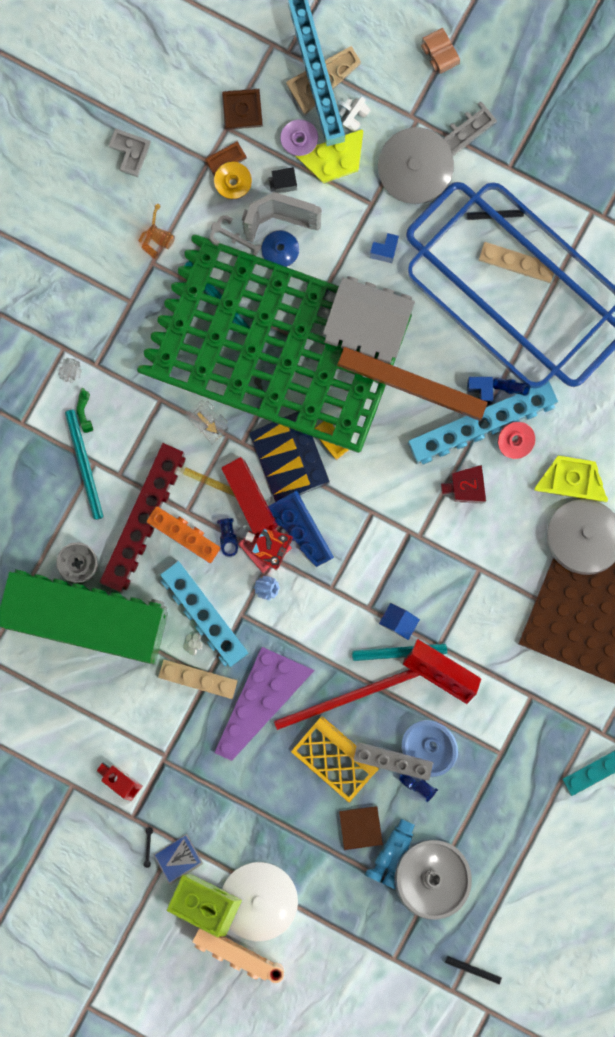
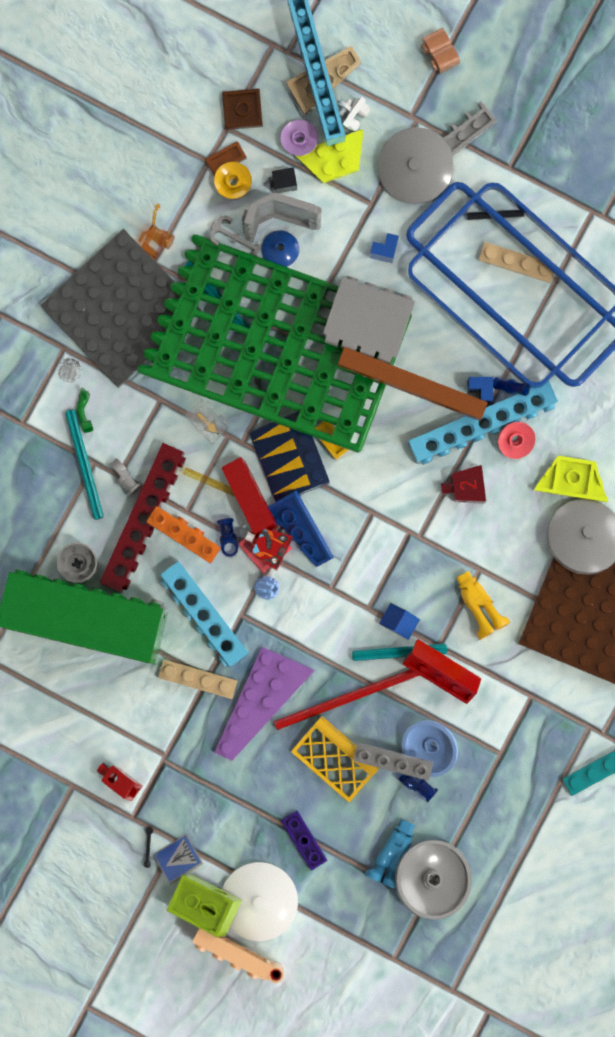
(114, 306): none -> dark grey plate
(125, 479): none -> light grey connector
(135, 149): light grey plate -> none
(193, 643): white plant -> none
(297, 829): none -> dark purple tile
(360, 828): reddish brown tile -> none
(473, 970): black bar -> none
(476, 598): none -> yellow piece

